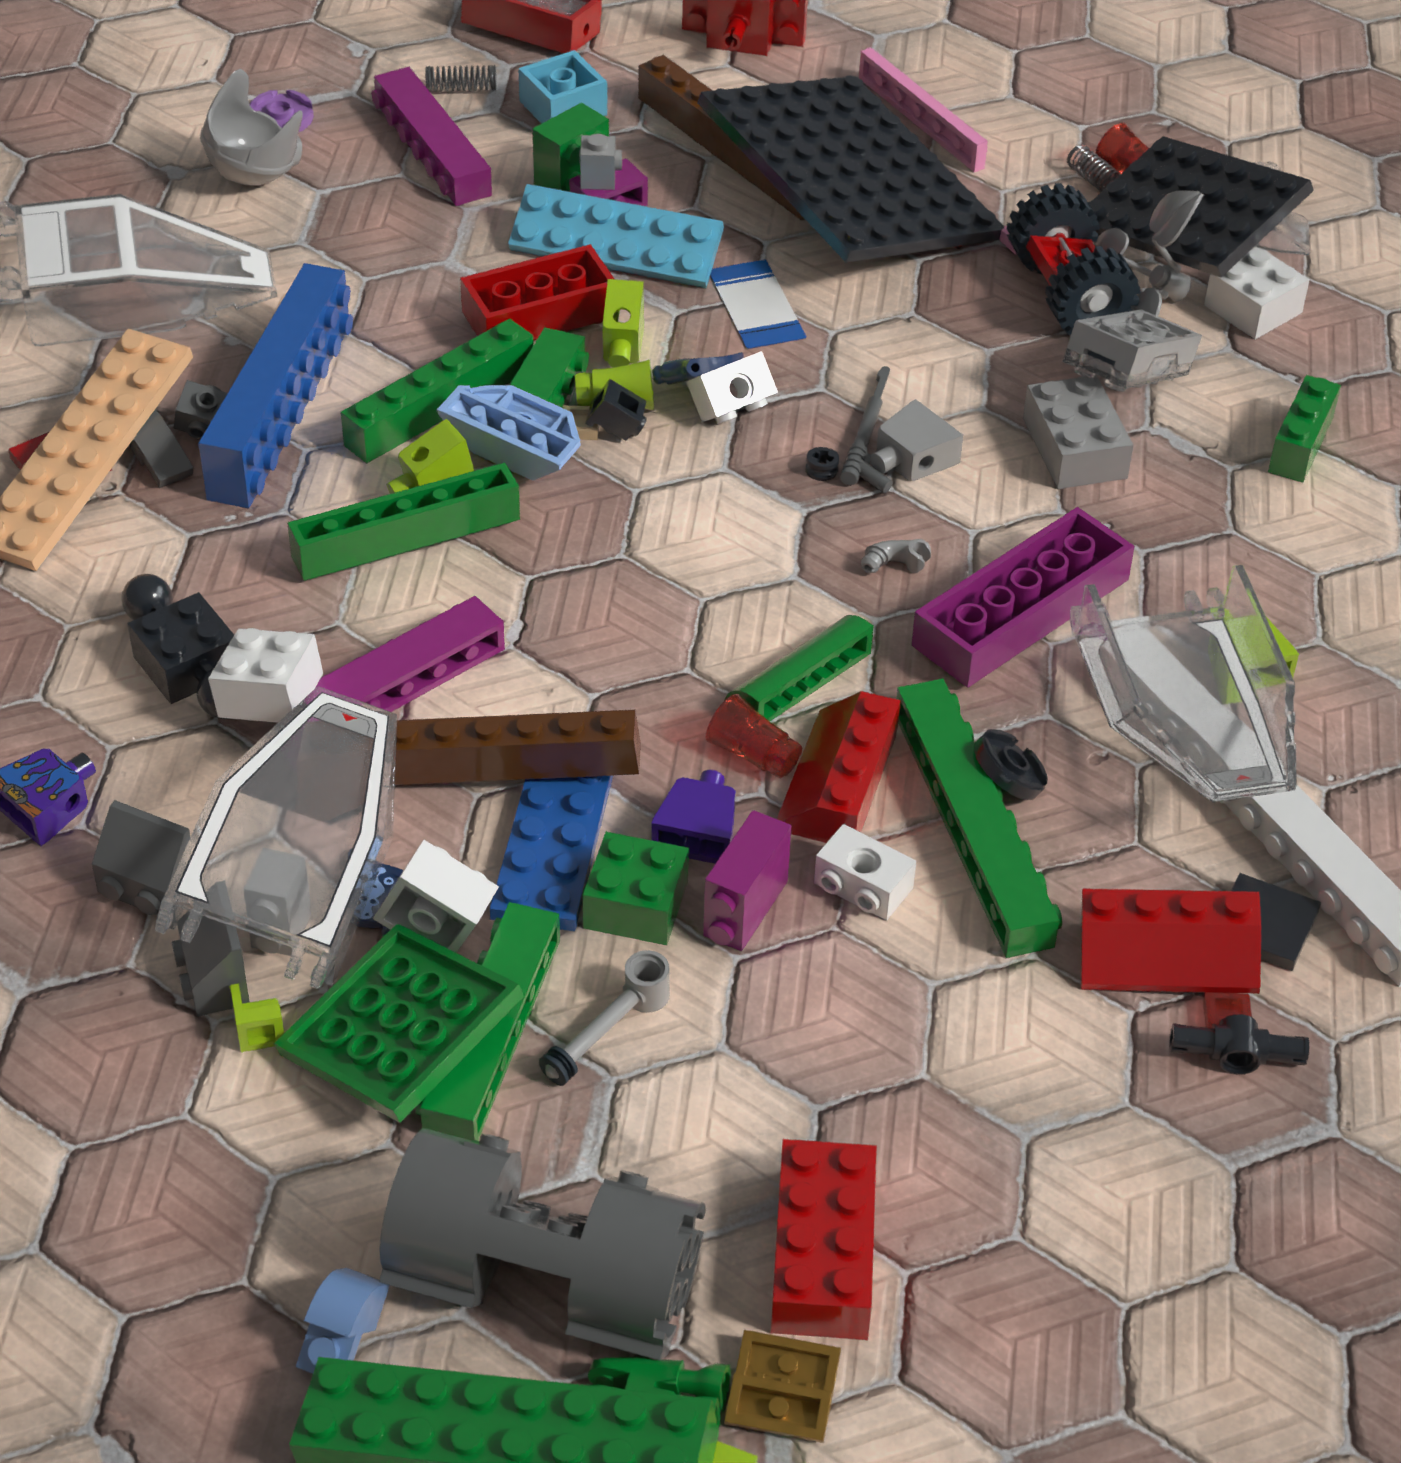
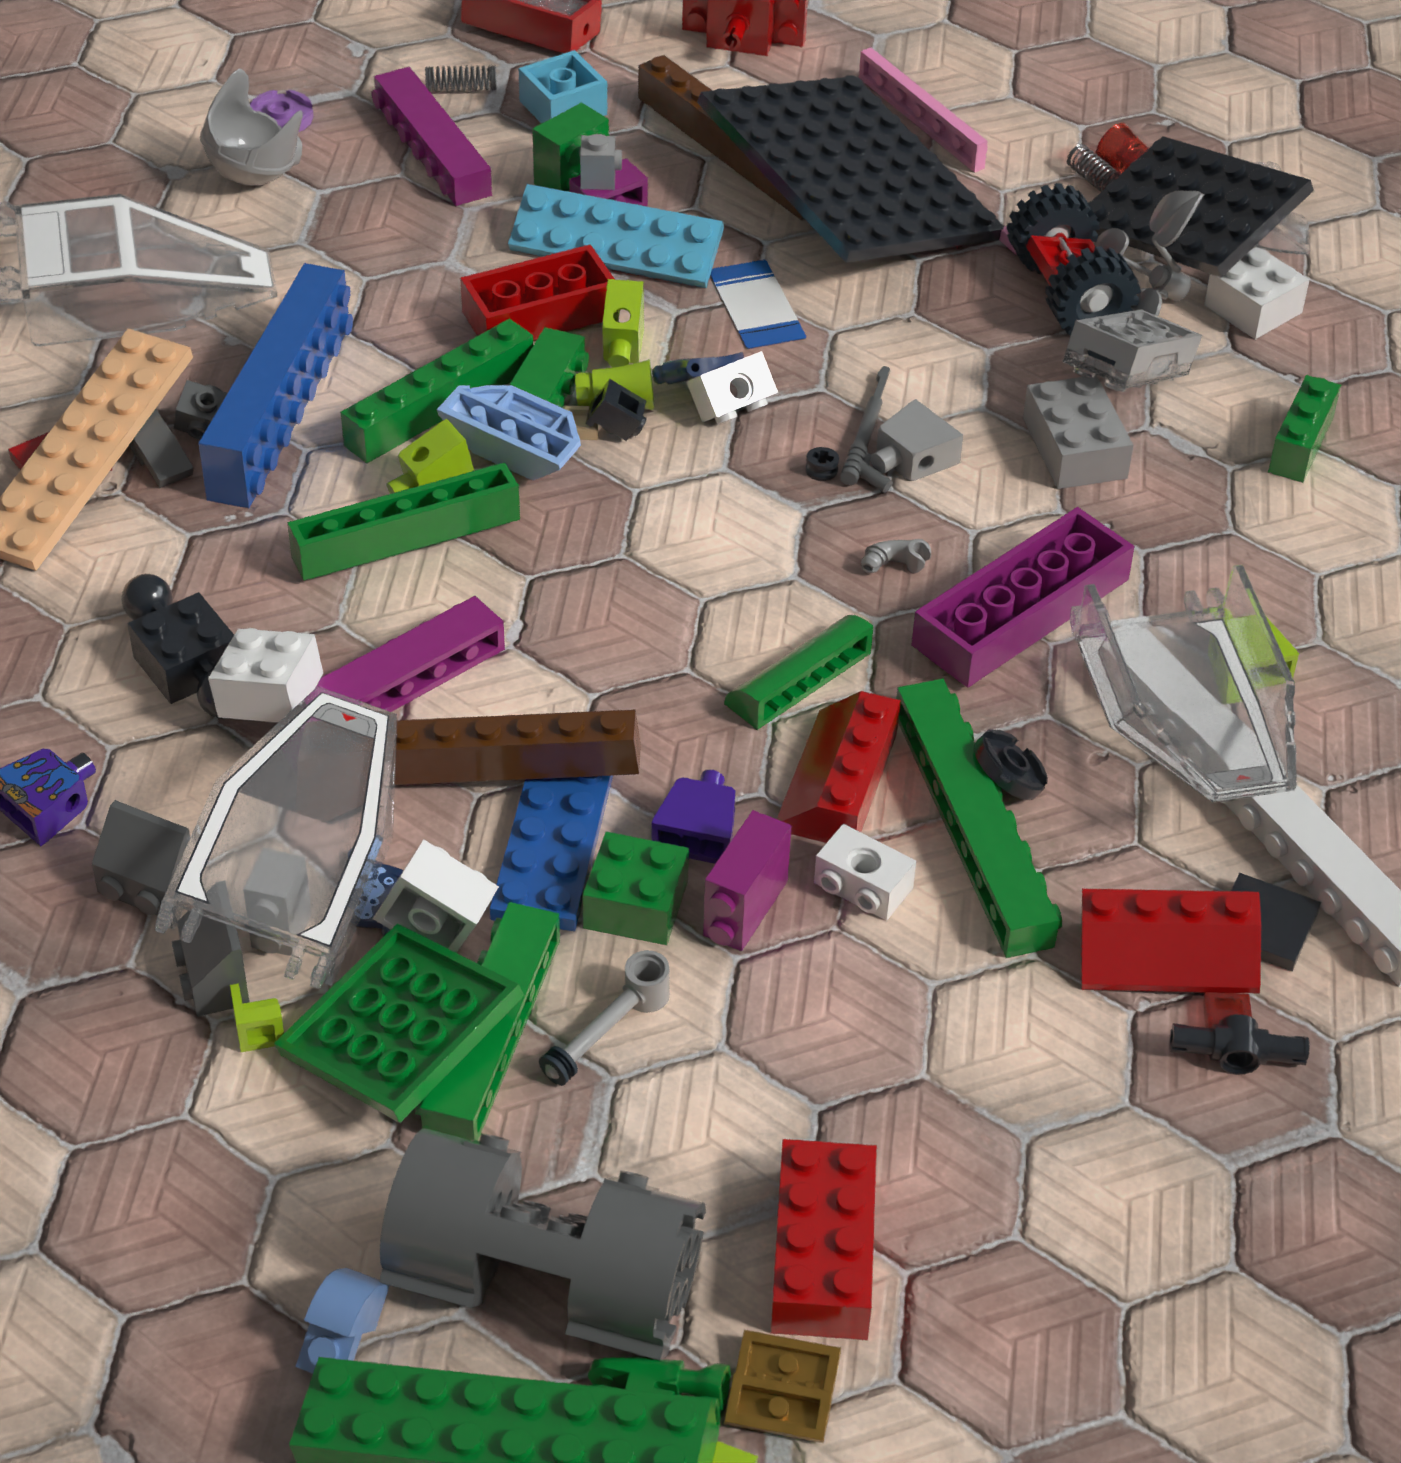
(752, 737): clear red plant -> none

